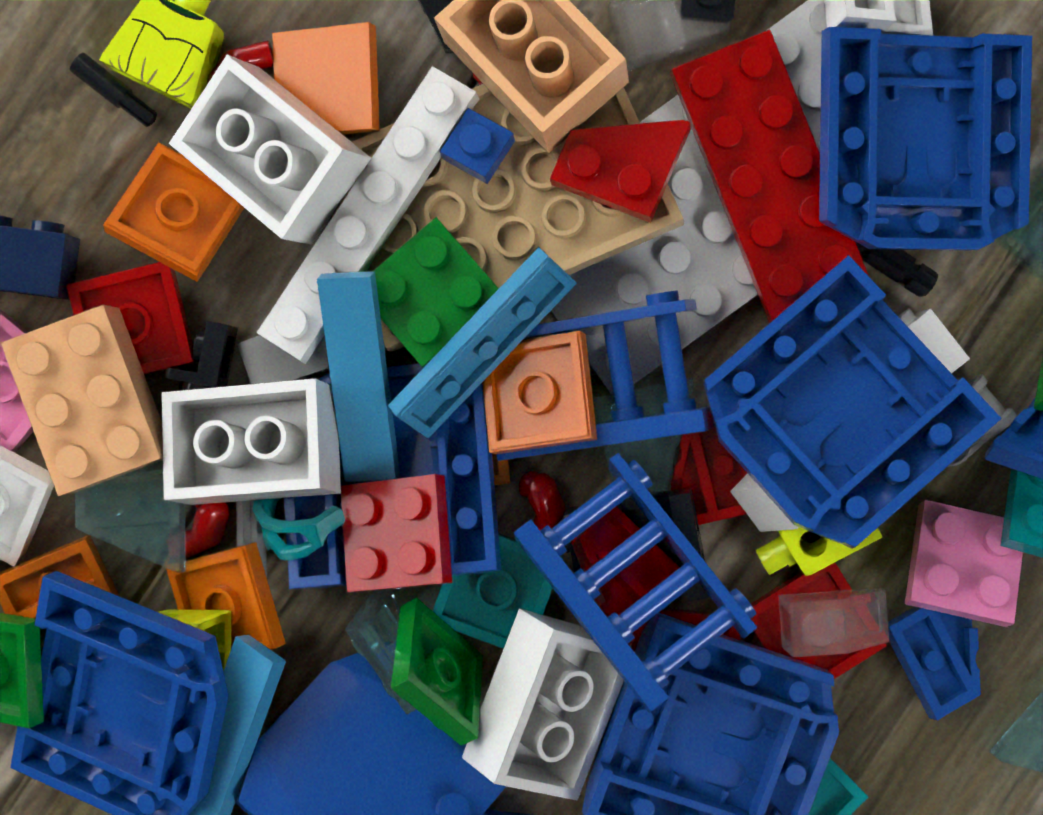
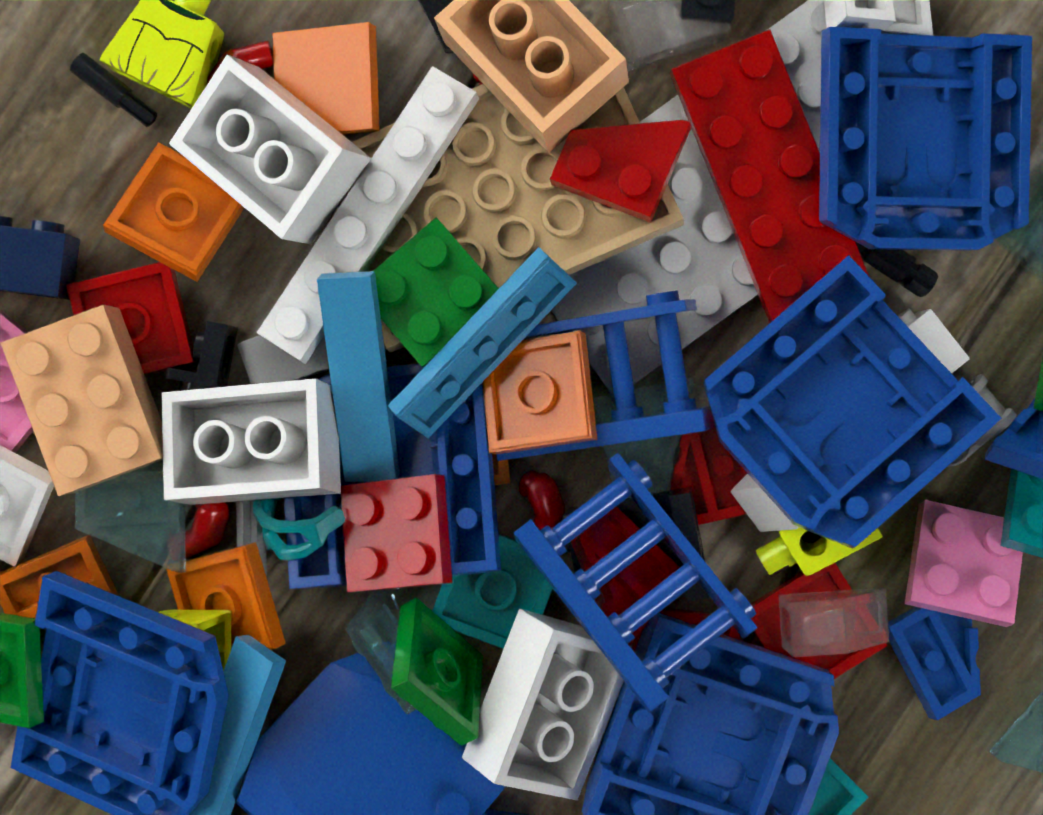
(477, 145): blue plate -> none

